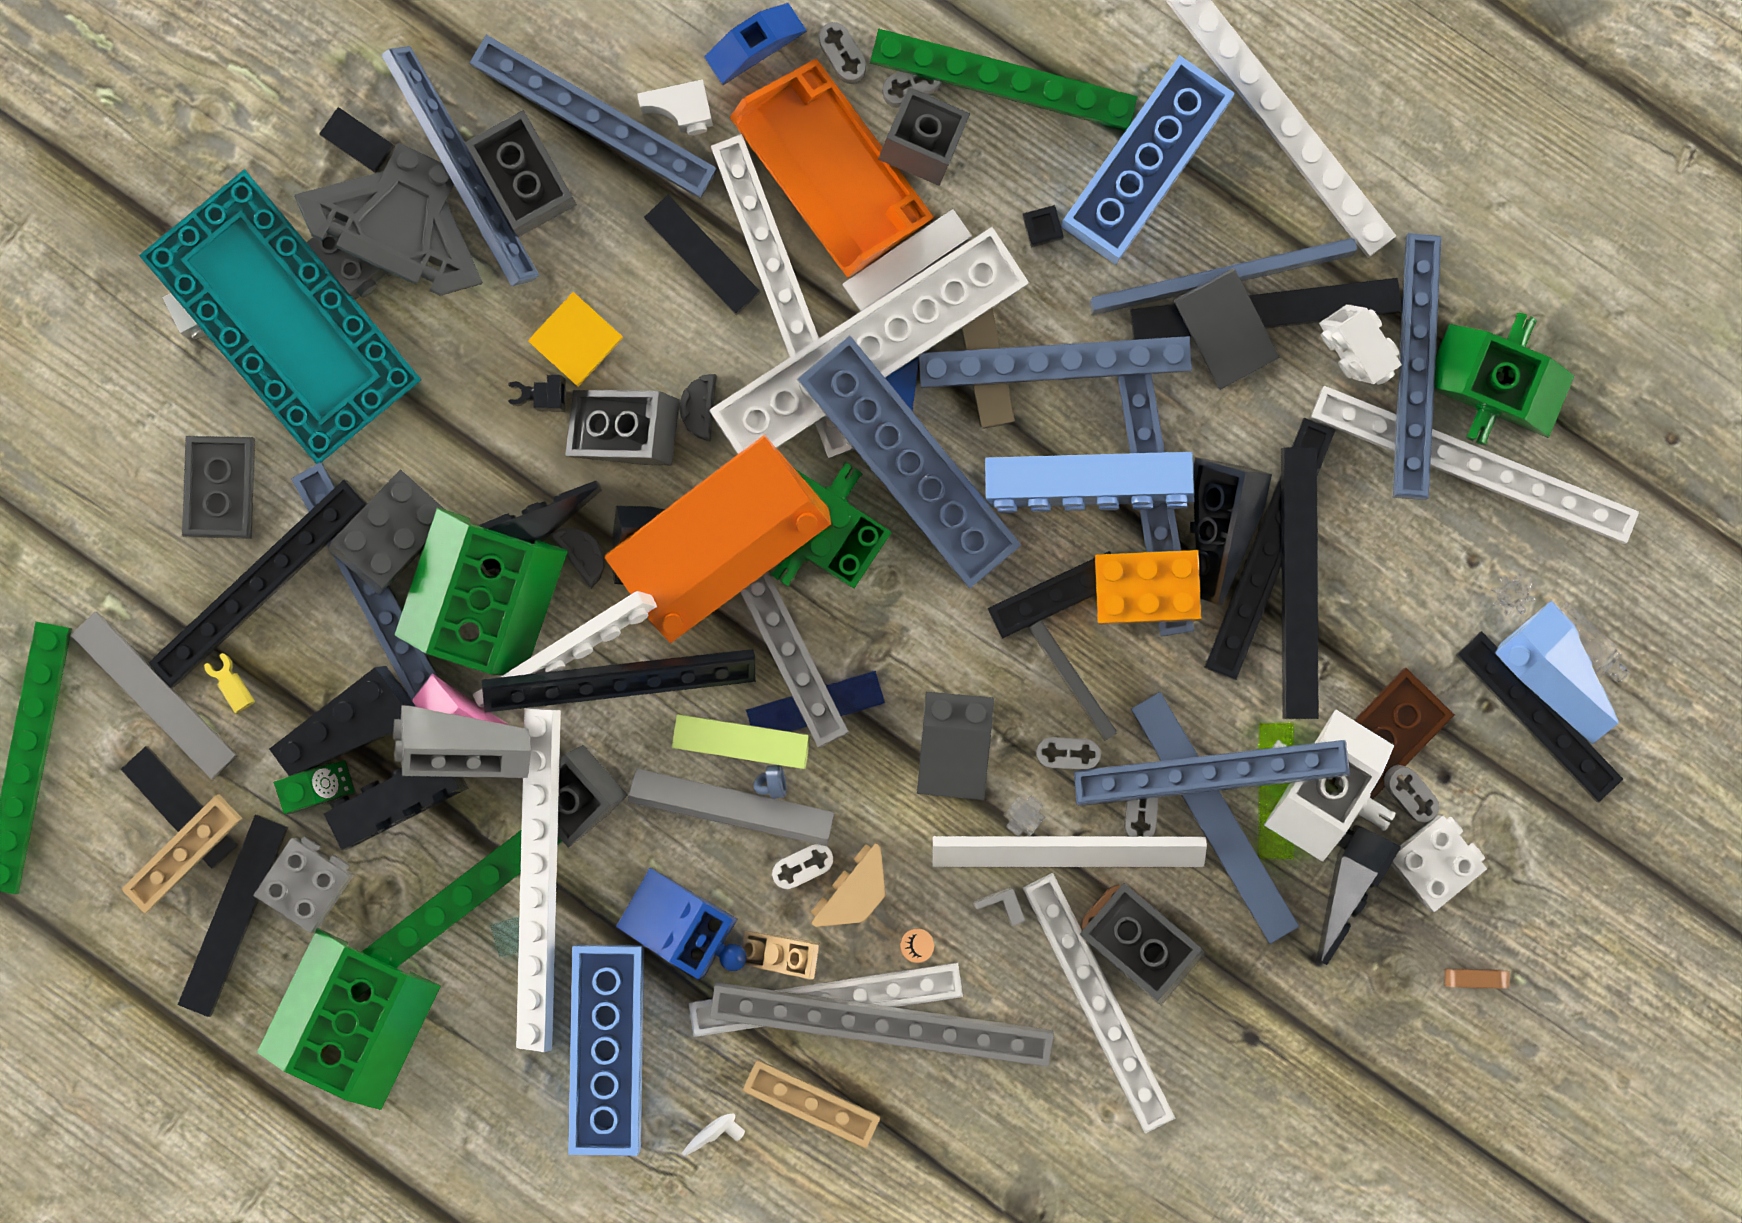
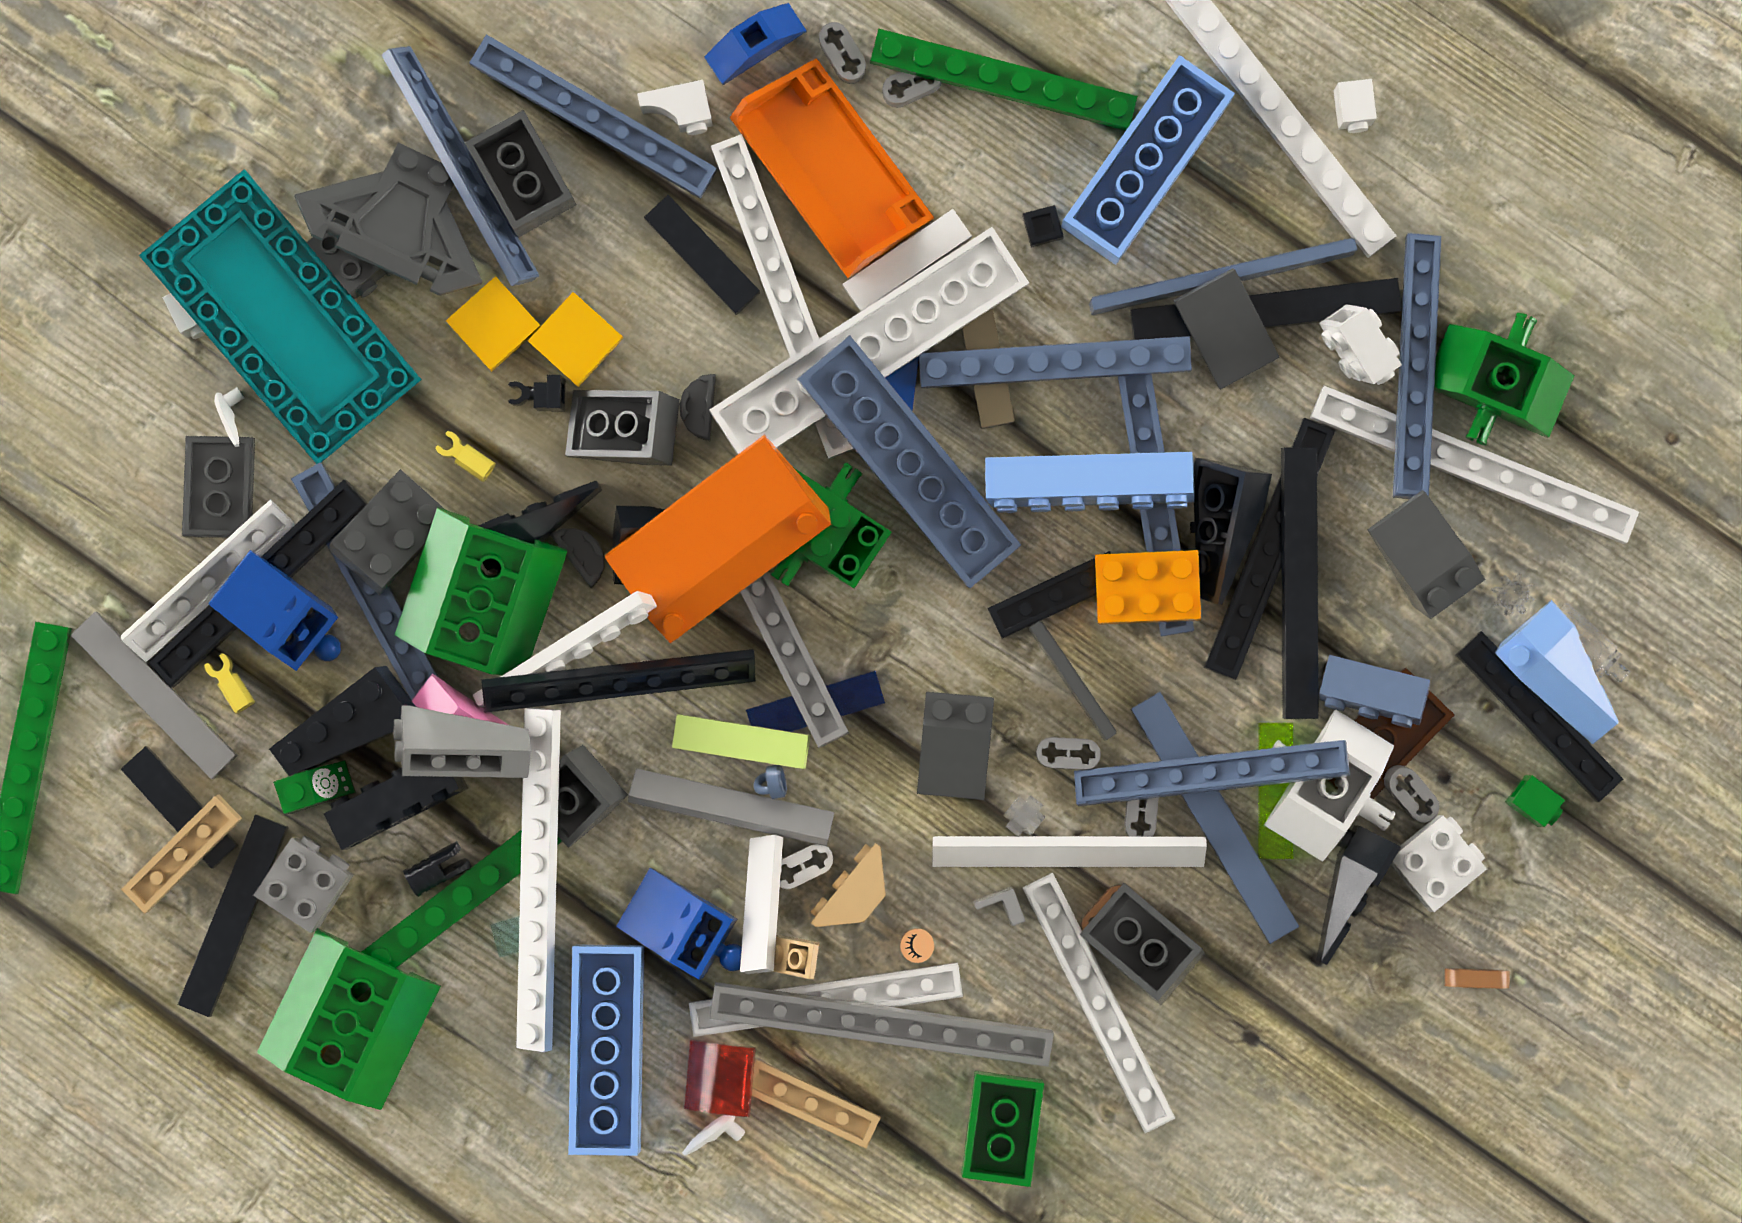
(204, 581): none -> white plate
(223, 405): none -> white bar
(273, 606): none -> blue slope
(356, 140): black tile -> none
(430, 872): none -> black hinge
(468, 458): none -> light yellow bar
(493, 323): none -> yellow tile
(720, 1078): none -> clear red slope
(761, 904): none -> white tile
(924, 136): dark grey slope -> none
(1002, 1128): none -> green brick
(1355, 105): none -> white brick
(1374, 691): none -> sand blue brick
(1425, 555): none -> dark grey slope
(1536, 802): none -> green brick

